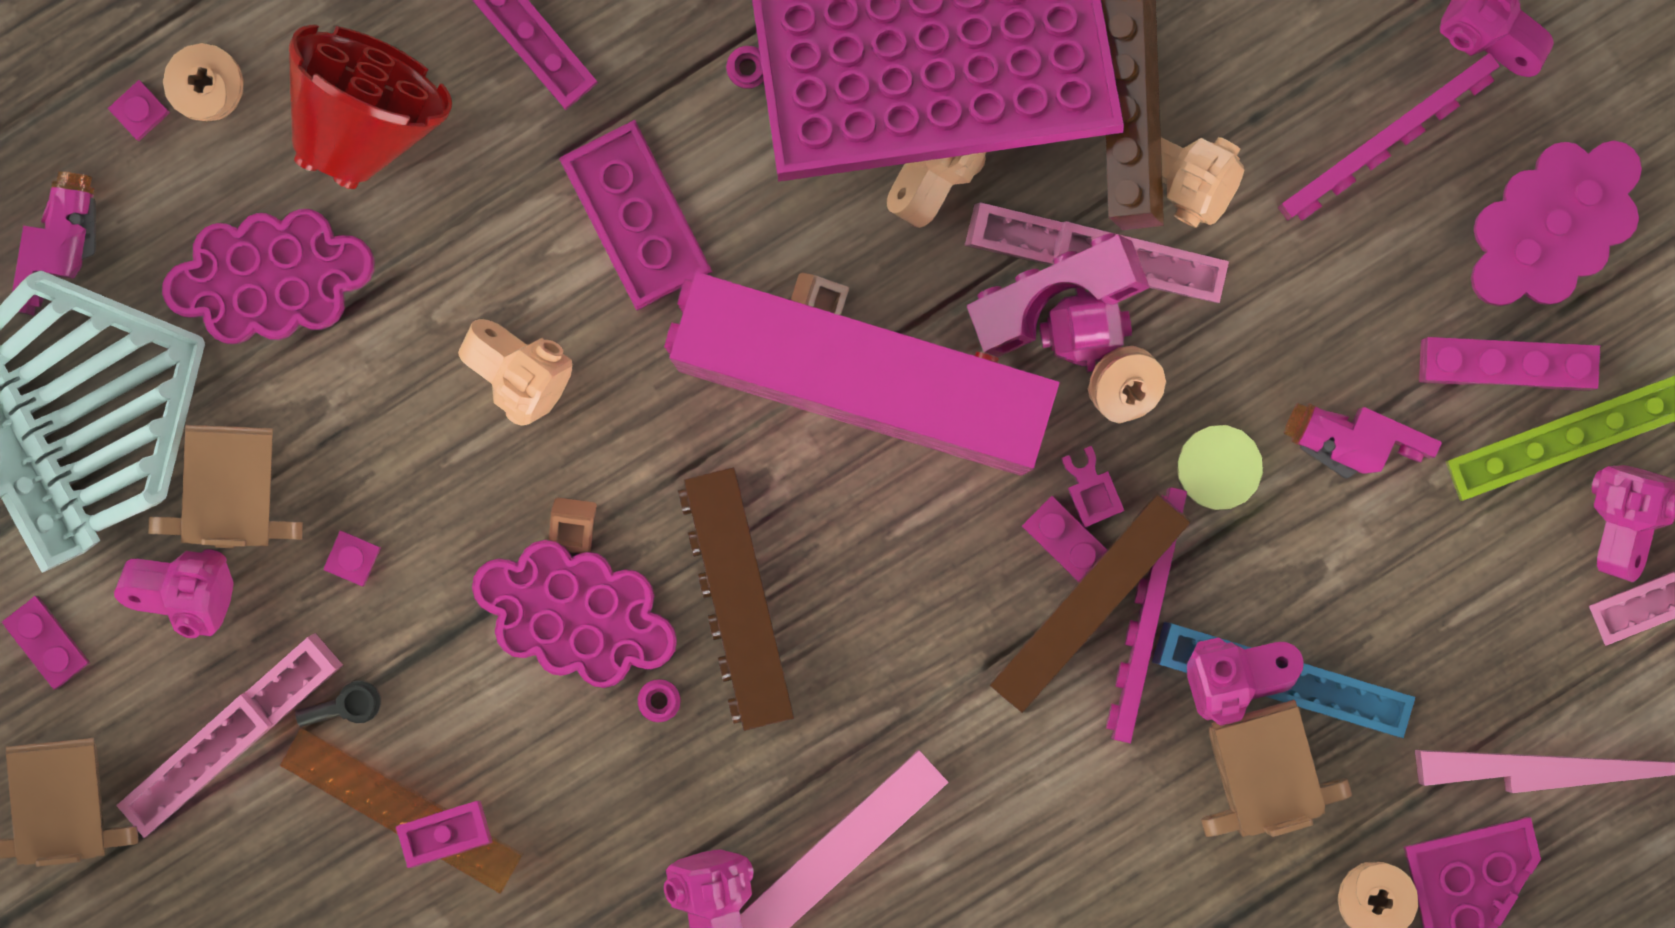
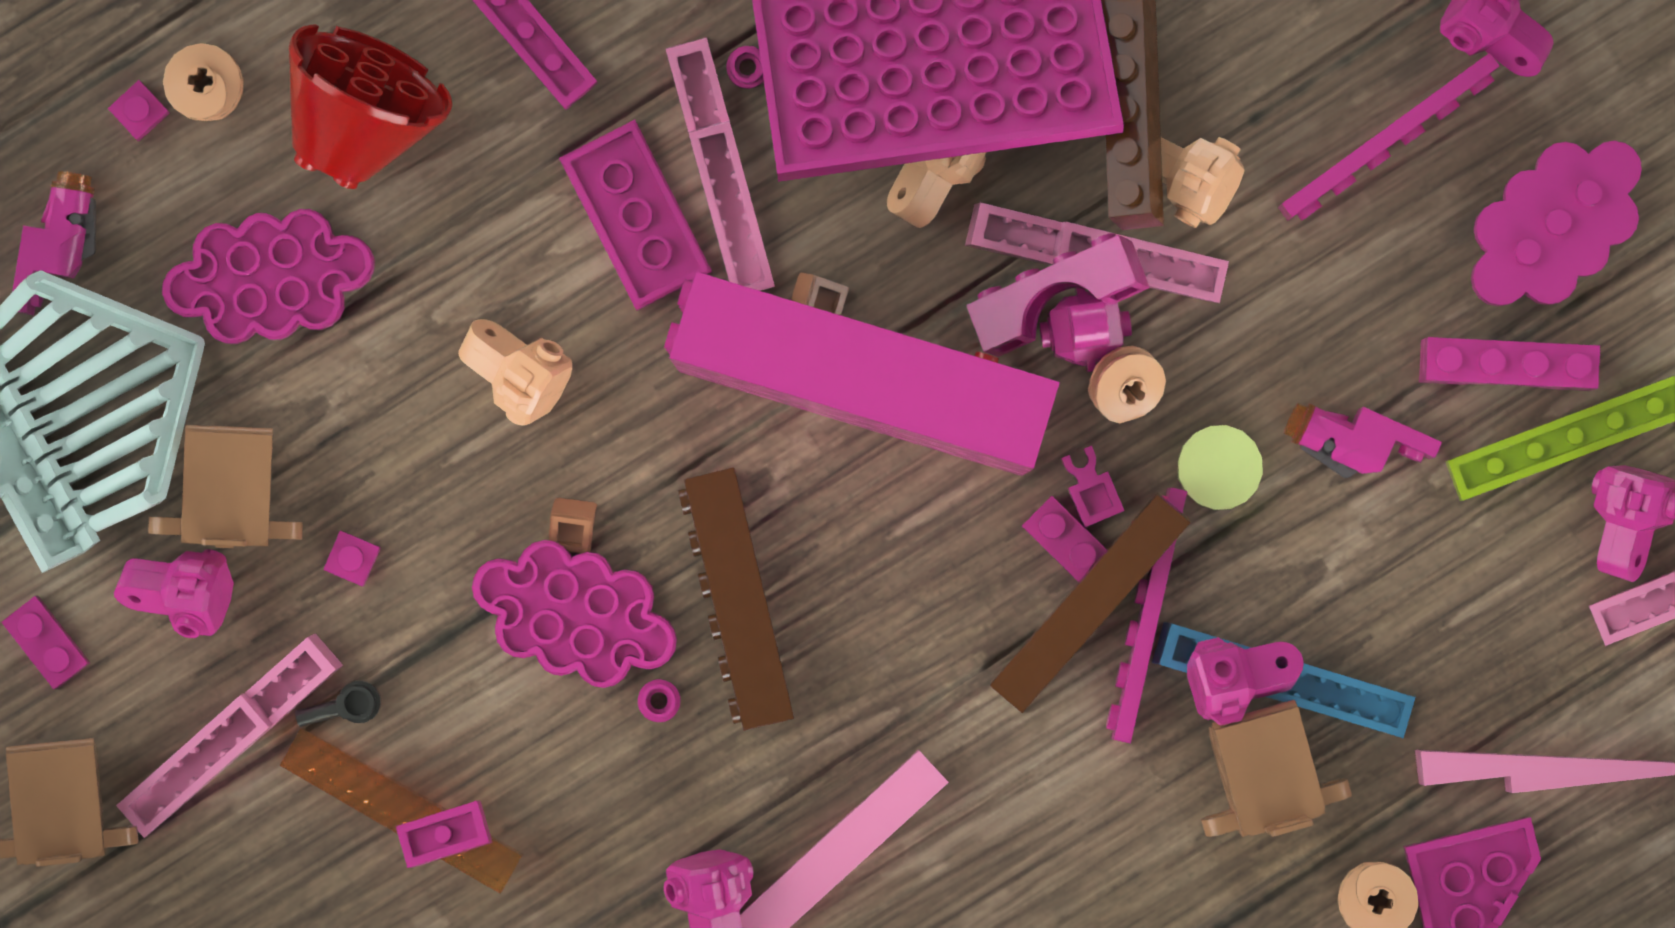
(719, 164): none -> bright pink slope

